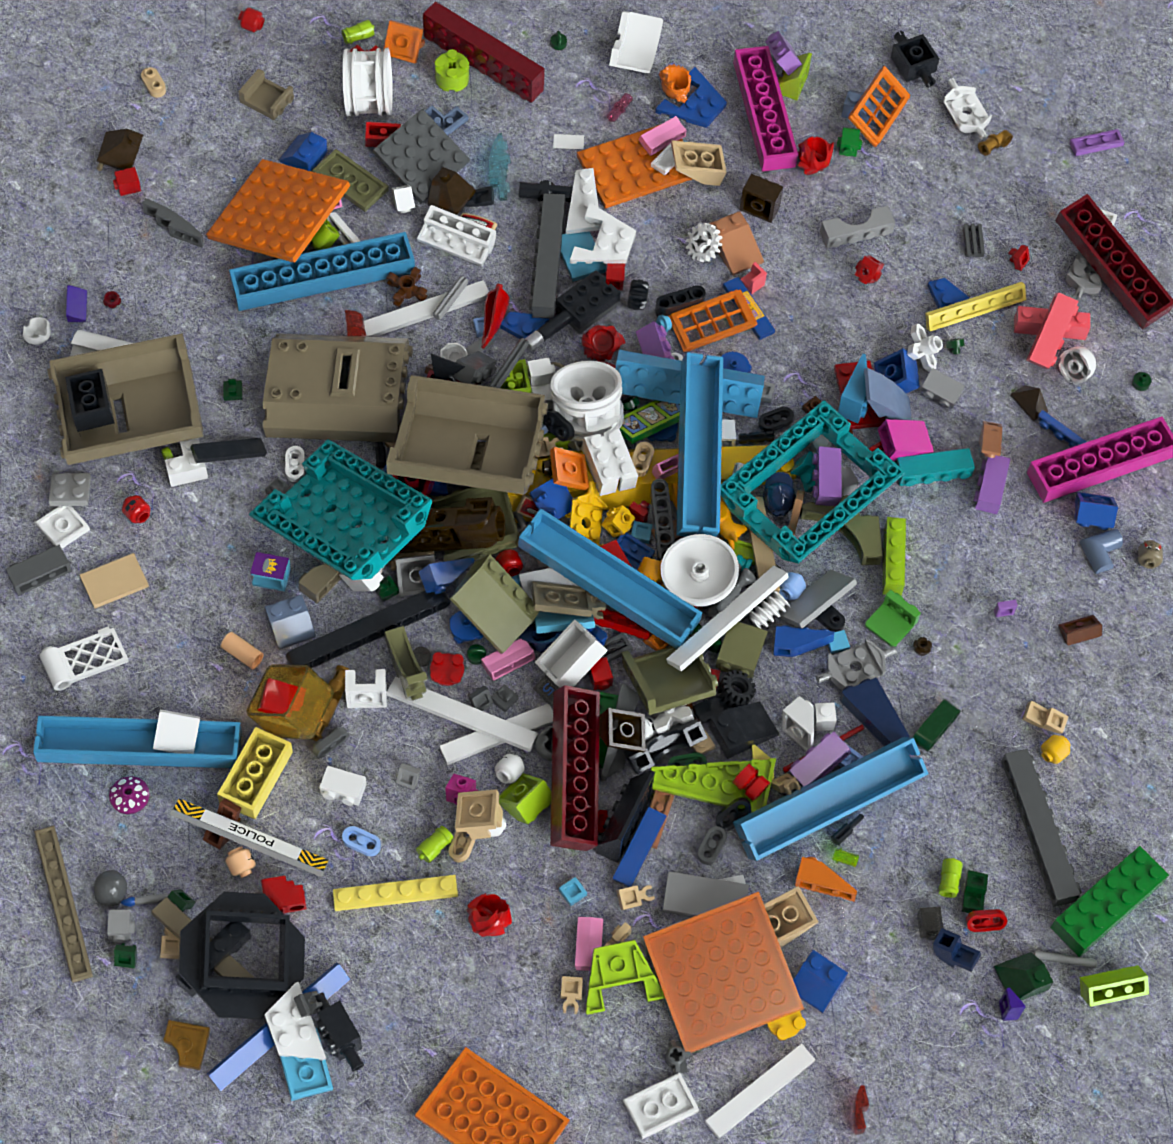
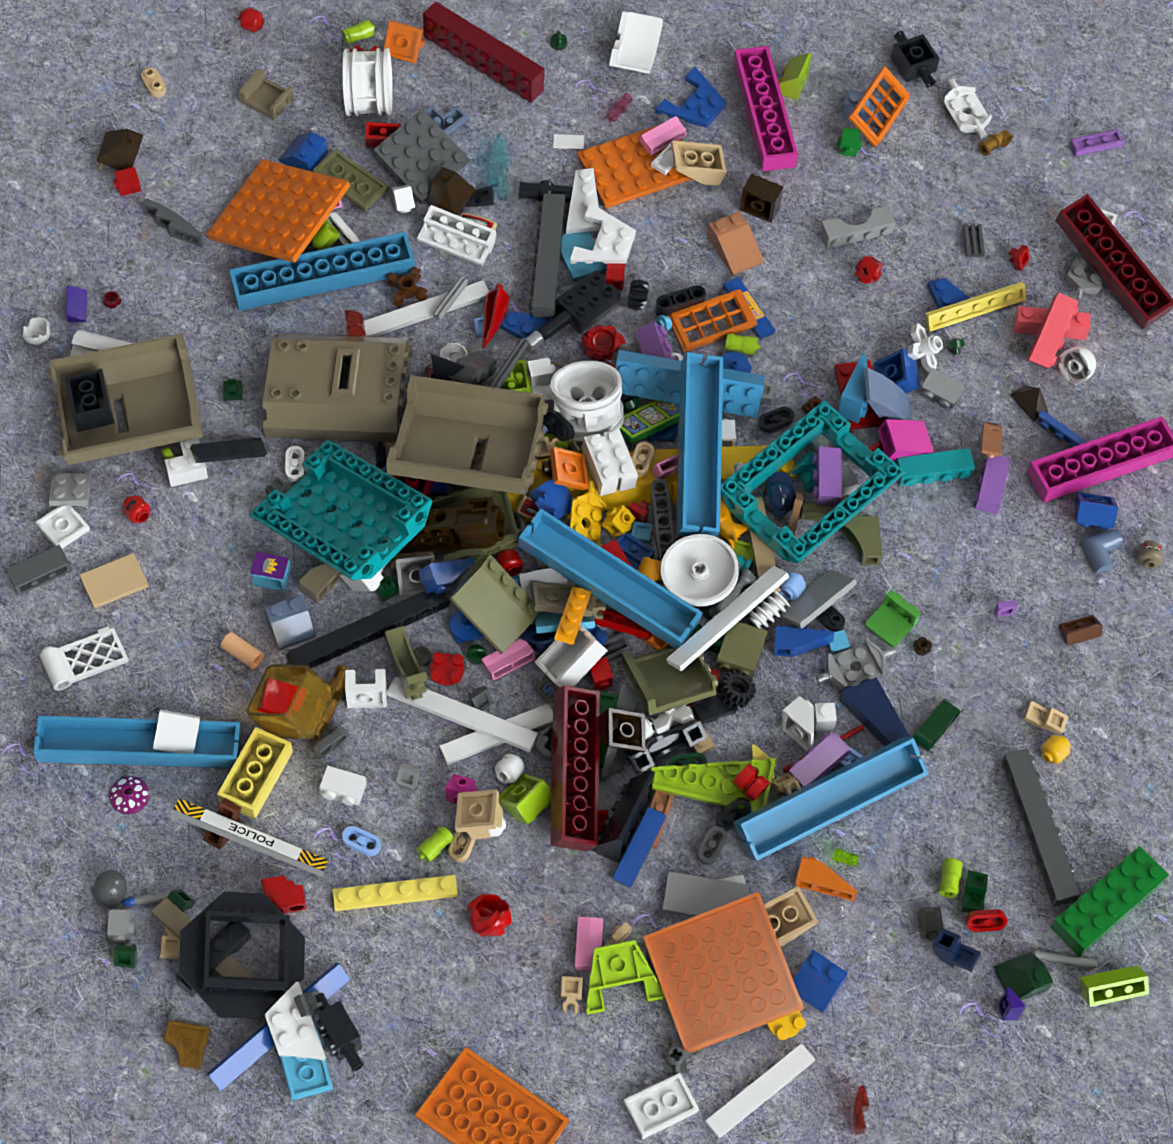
(63, 904): dark tan tile -> none
(240, 862): light nougat head -> none
(452, 71): lime brick -> none
(504, 698): dark grey tile -> none
(572, 615): none -> light orange plate
(572, 891): medium azure tile -> none
(632, 897): tan plate -> none
(675, 82): orange hair -> none
(703, 242): white gear -> none
(741, 728): black slope -> none
(742, 344): none -> lime piece
(754, 437): black axle -> none
(755, 279): coral panel -> none
(783, 52): medium lavender brick -> none
(814, 154): red hair -> none
(846, 830): black axle -> none
(894, 555): lime brick -> none
(1141, 381): dark green tile -> none

